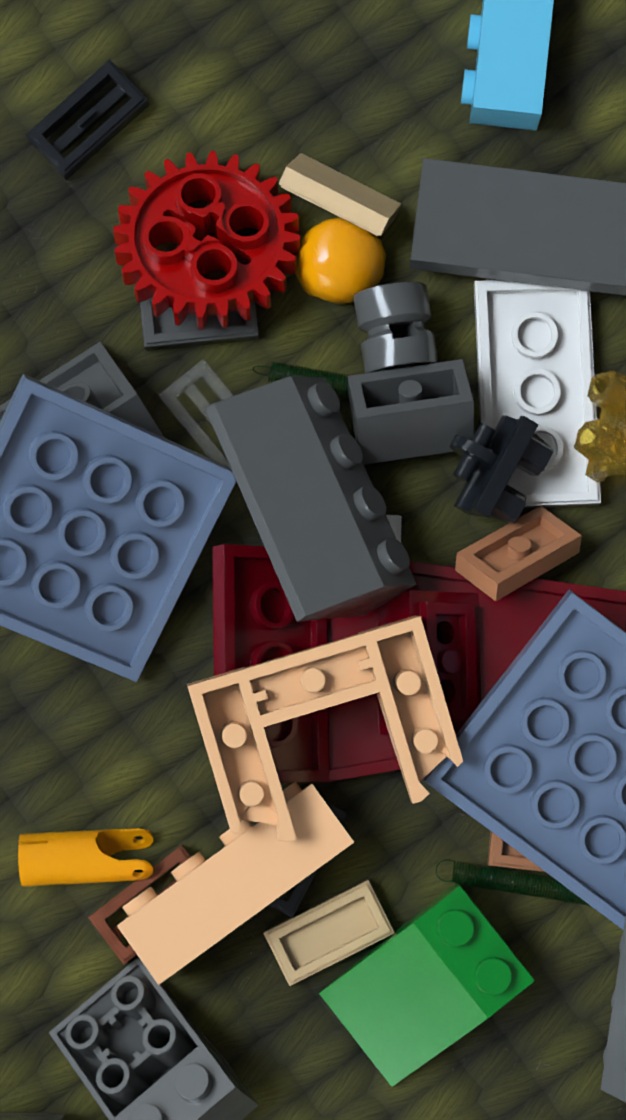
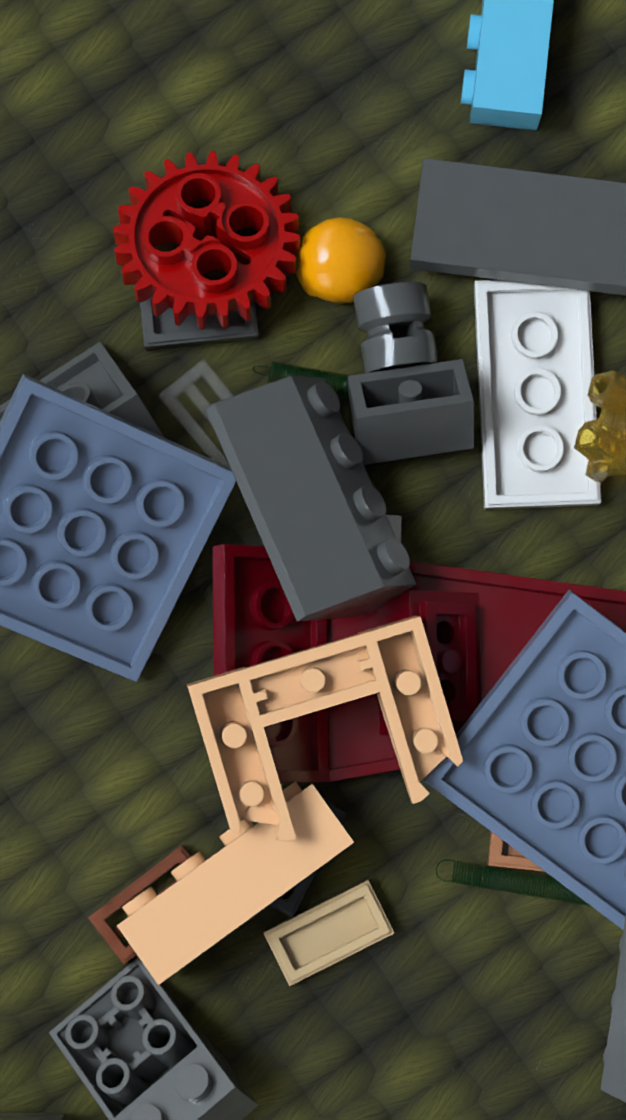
(81, 857): light orange piece -> none
(103, 134): black tile -> none
(339, 194): tan tile -> none
(426, 985): green slope -> none
(490, 462): black hips -> none
(518, 553): nougat plate -> none

